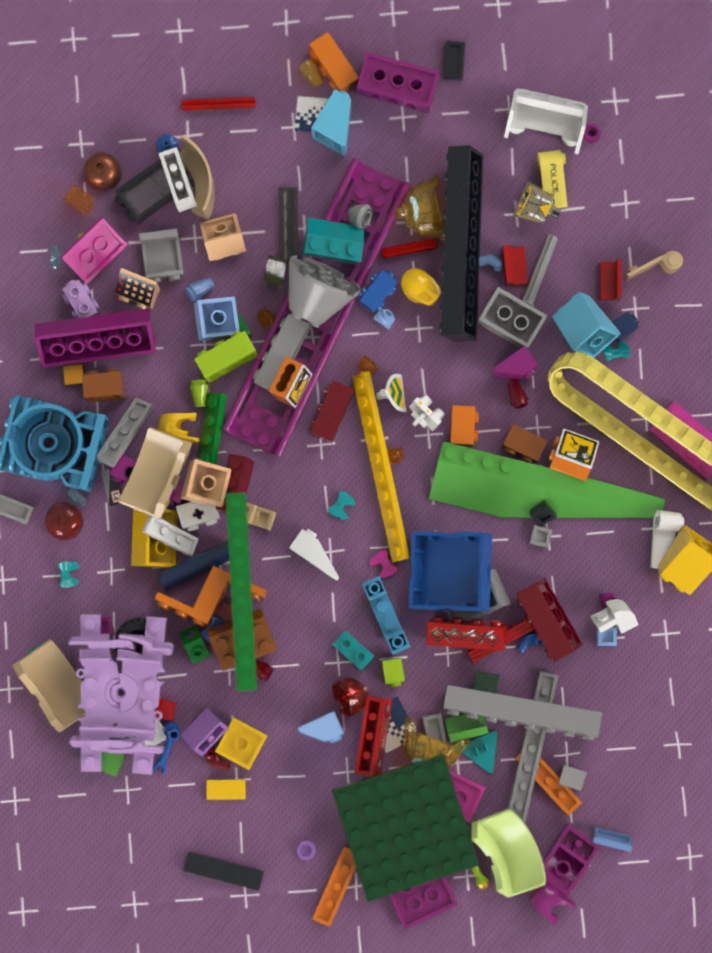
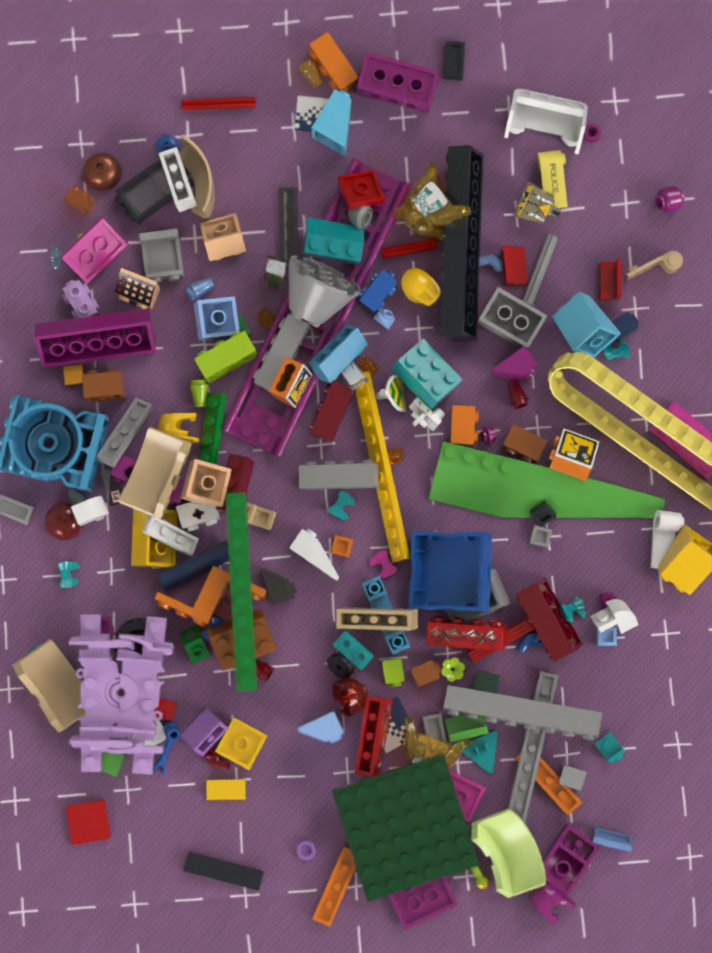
(88, 822): none -> red tile
(90, 510): none -> white brick
(278, 587): none -> clear smoke slope
(338, 354): none -> dark azure brick
(338, 475): none -> light grey brick
(340, 665): none -> black piece
(341, 546): none -> orange tile
(353, 376): none -> slope
(360, 189): none -> red tile
(377, 618): none -> tan brick
(425, 673): none -> dark orange brick
(426, 374): none -> teal piece
(432, 203): none -> clear yellow torso
(456, 665): none -> lime plant
(488, 435): none -> magenta plate
(576, 606): none -> teal piece
(610, 748): none -> teal bracket
(669, 199): none -> magenta head

